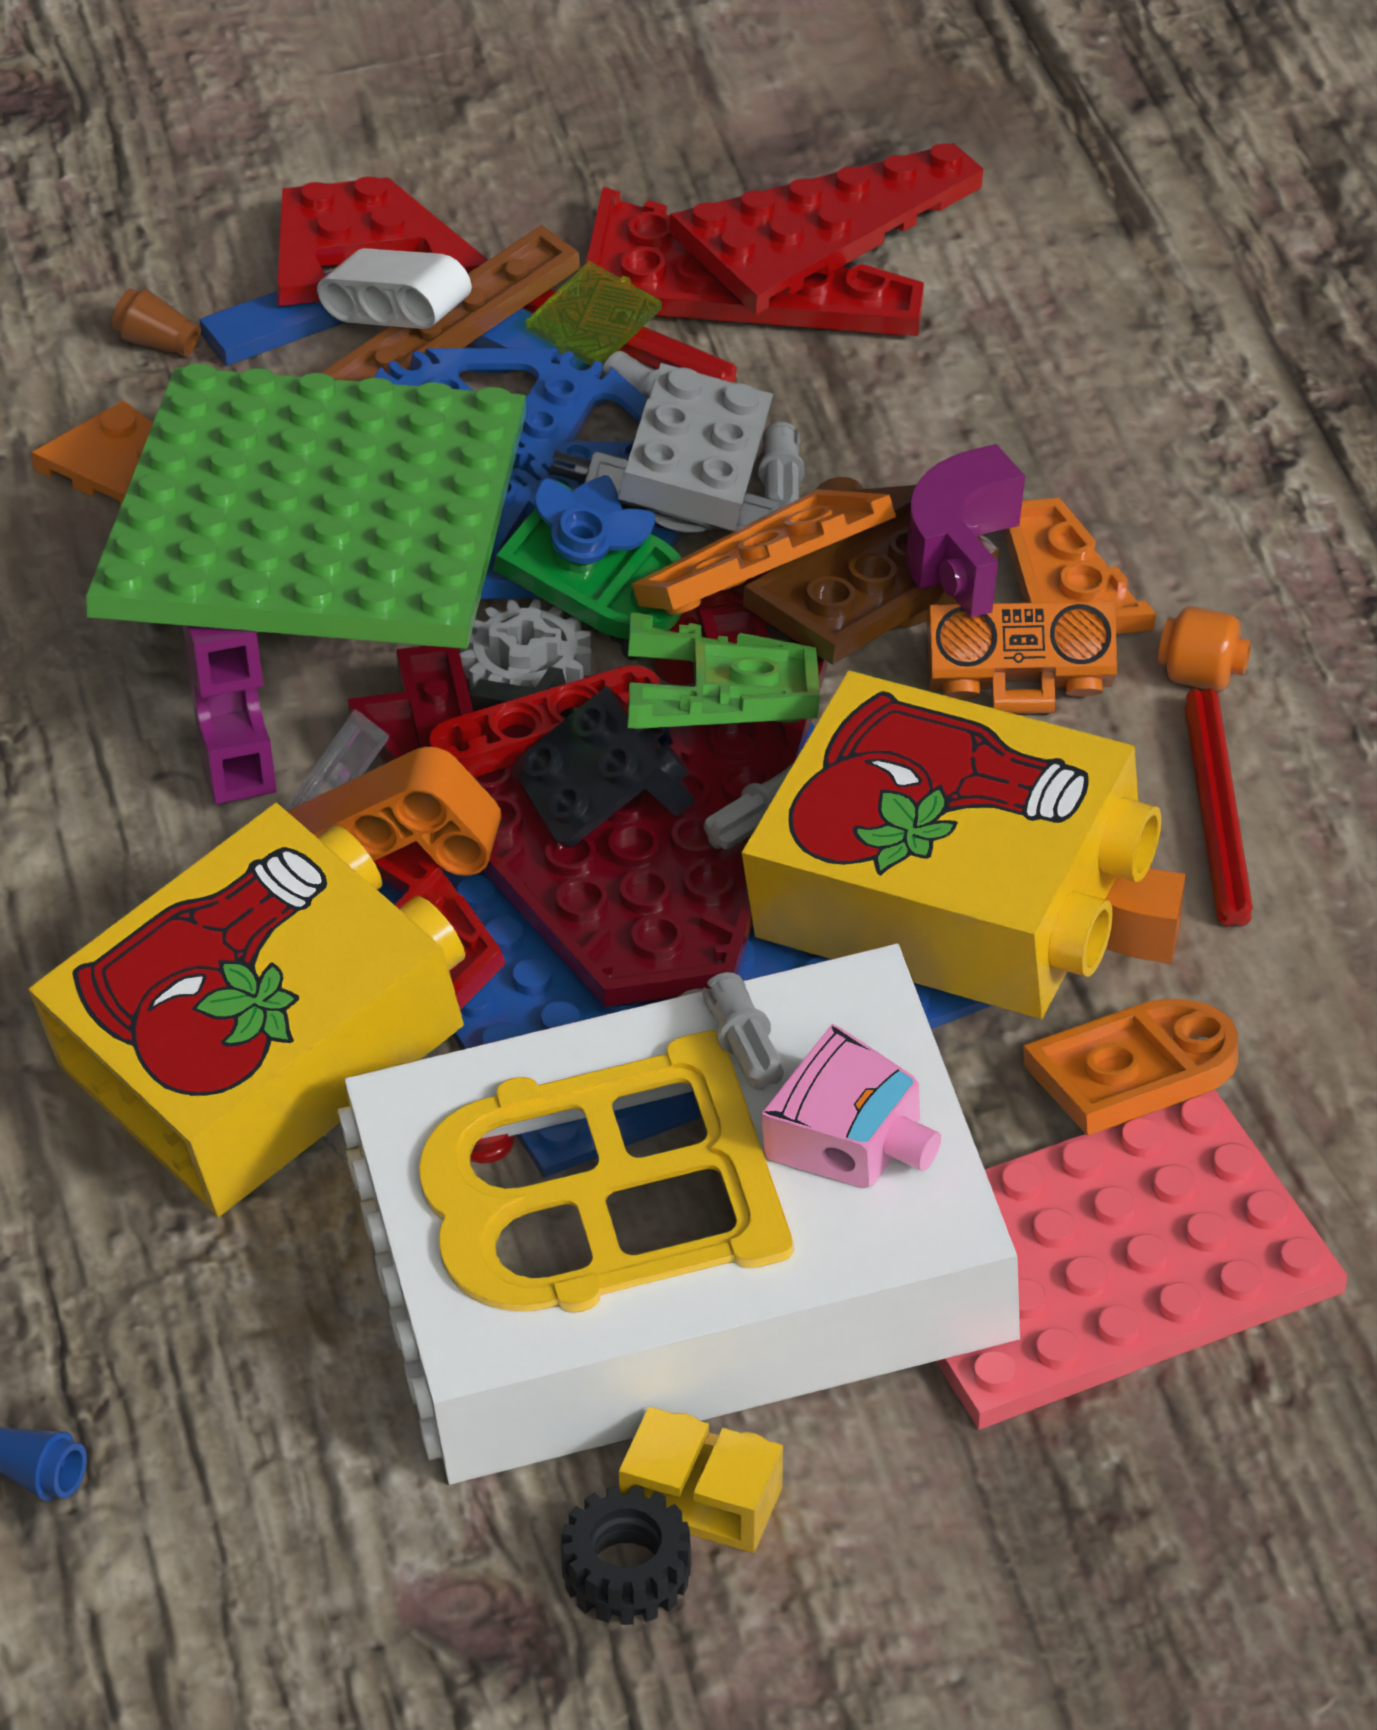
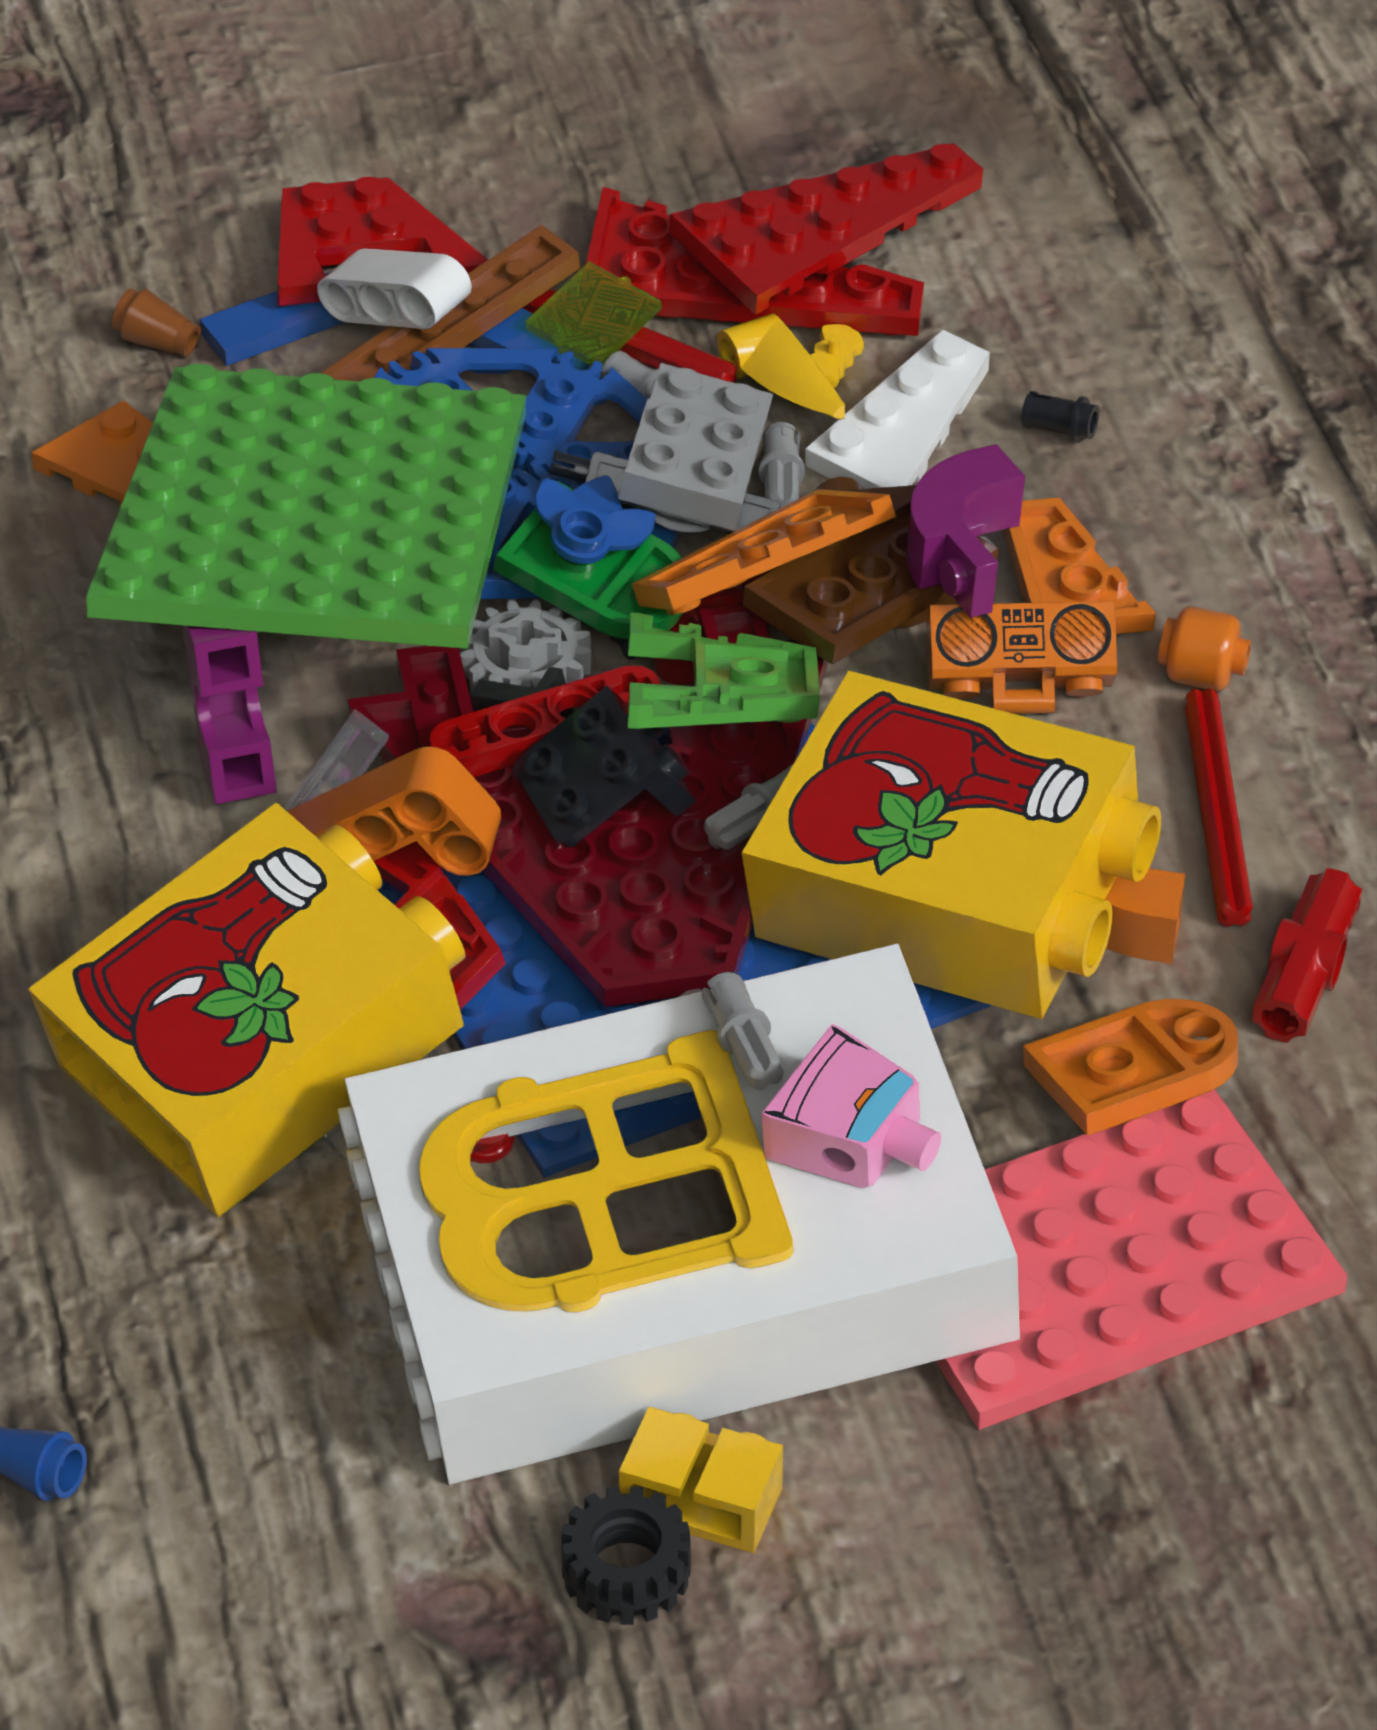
(780, 363): none -> yellow piece
(837, 350): none -> yellow piece
(904, 418): none -> white wing
(1060, 415): none -> black pin
(1307, 955): none -> red piece

